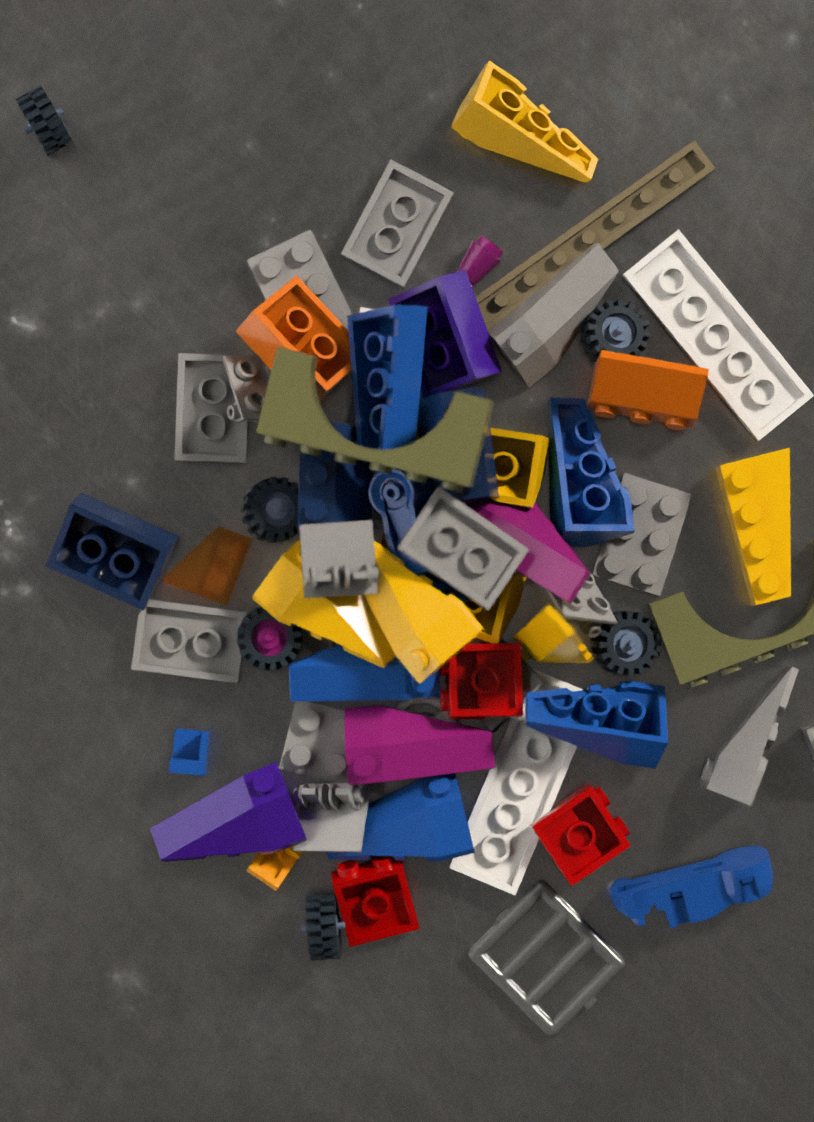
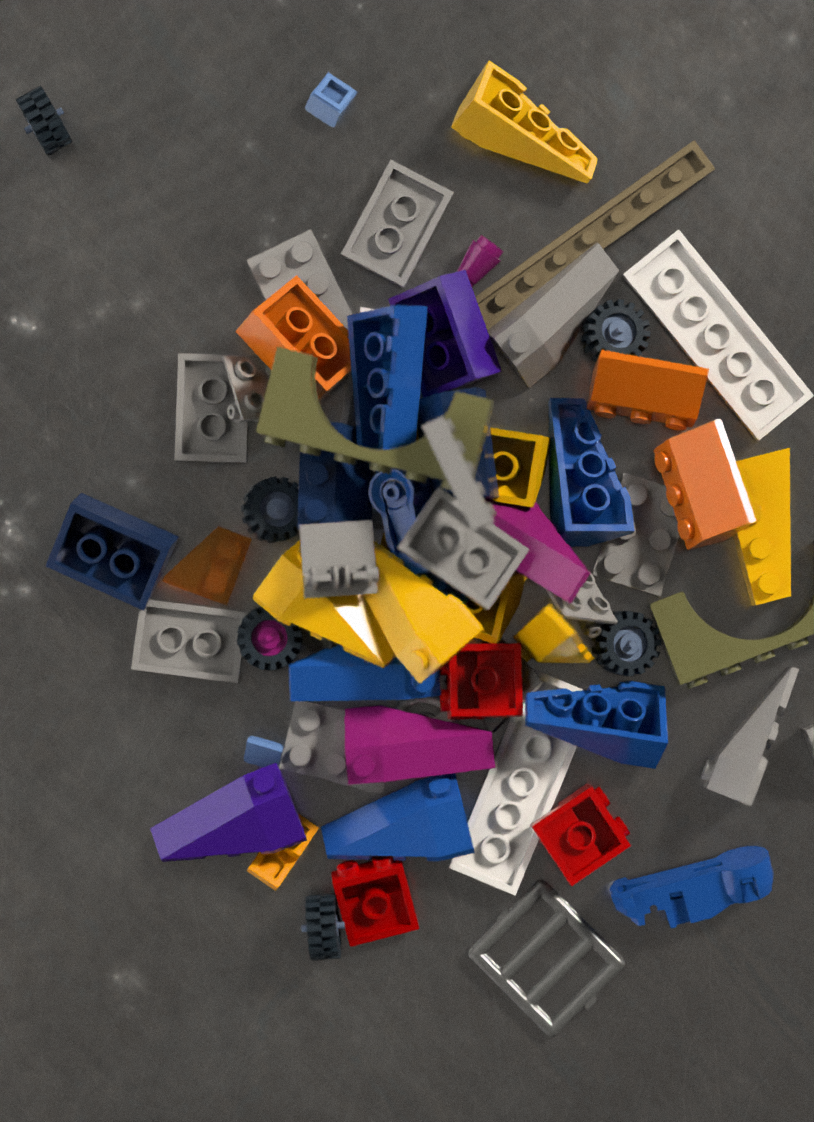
(190, 752): blue panel -> none
(262, 751): none -> medium blue slope
(330, 100): none -> medium blue slope
(332, 816): light grey hinge -> none
(459, 473): none -> light grey piece
(704, 485): none -> orange slope

